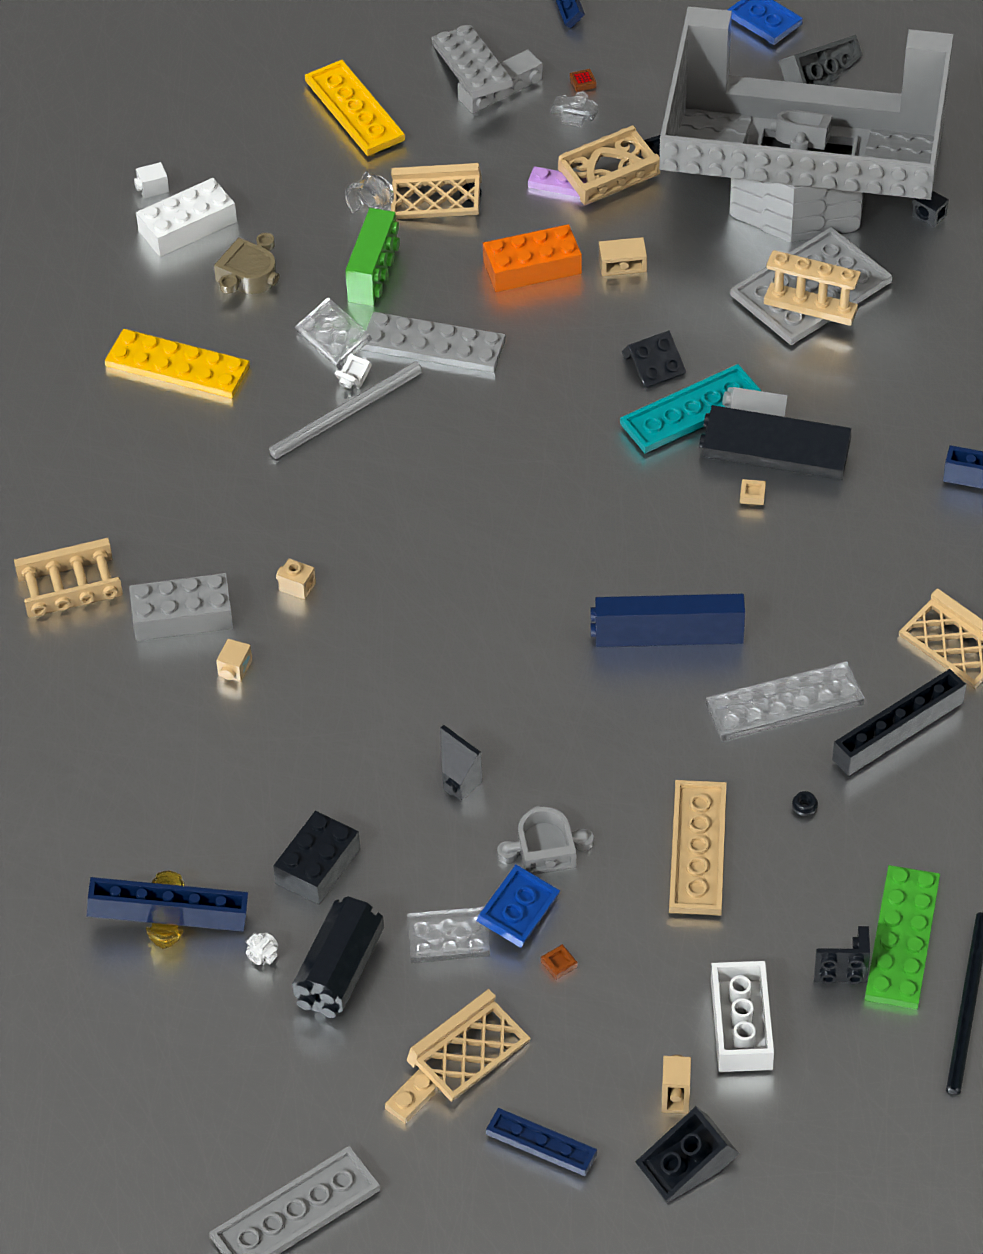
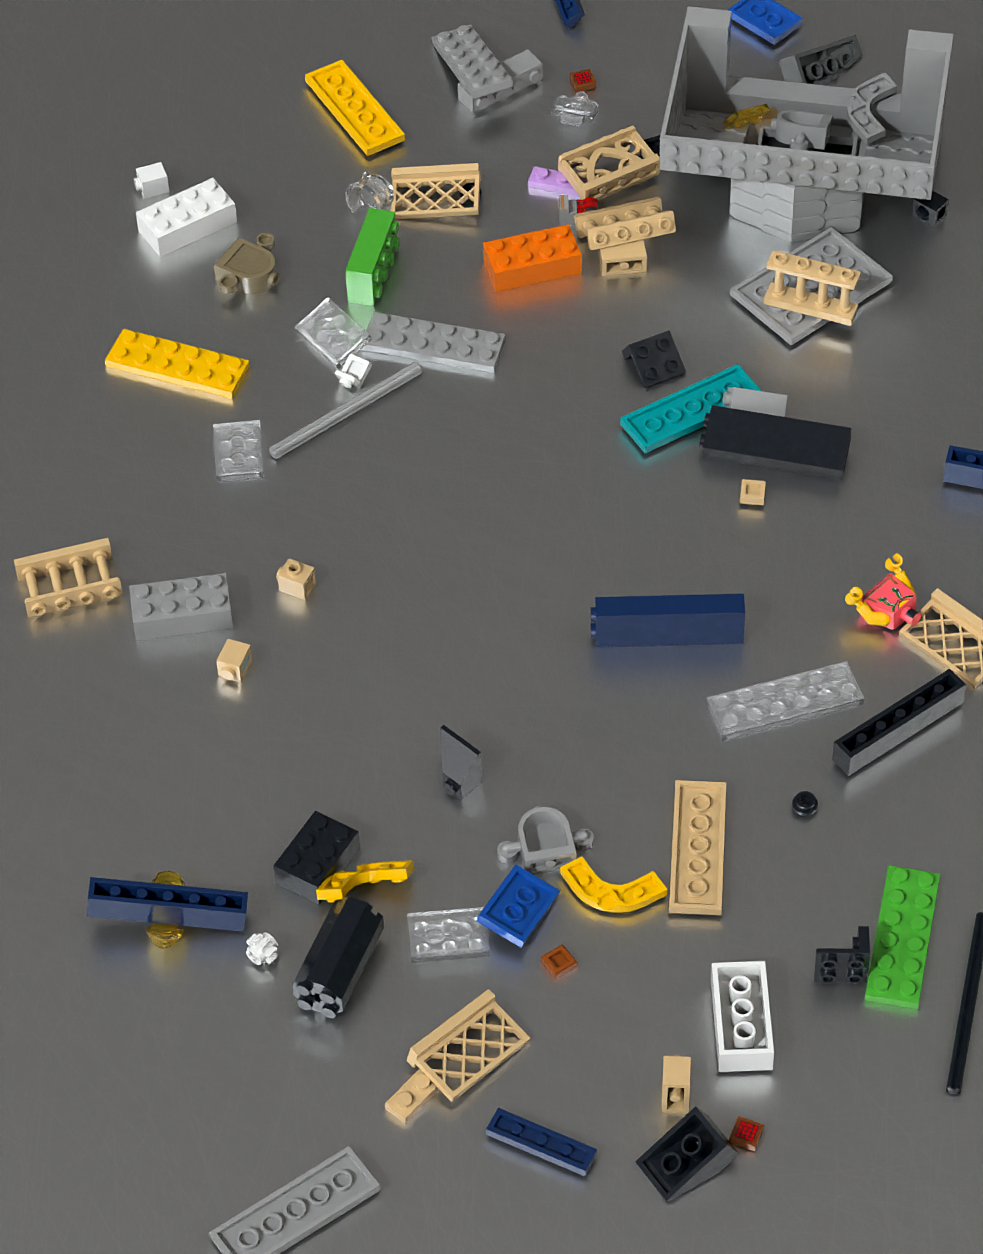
(238, 451): none -> clear plate
(341, 882): none -> yellow plate
(569, 208): none -> leg
(611, 896): none -> yellow plate
(624, 223): none -> tan fence
(746, 116): none -> clear yellow plate
(746, 1133): none -> tile
(859, 107): none -> light grey plate
(889, 601): none -> torso

